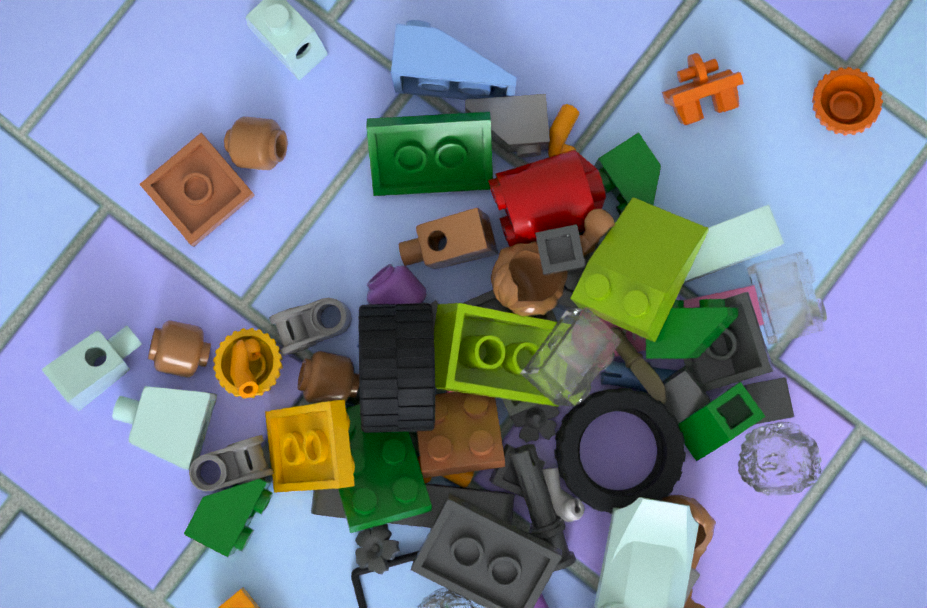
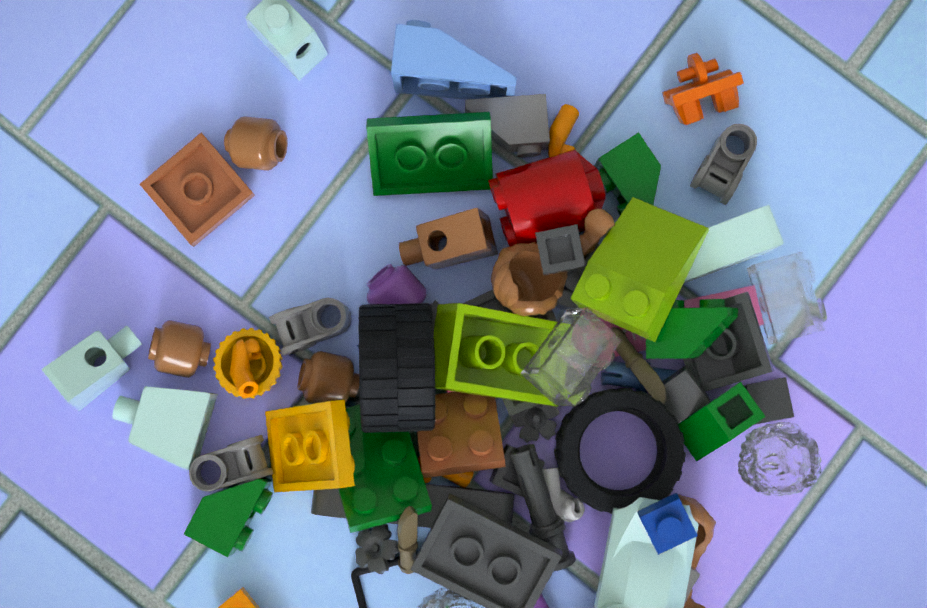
(407, 539): none -> dark tan piece
(667, 523): none -> blue plate
(721, 168): none -> light grey piece
(847, 101): orange hat -> none

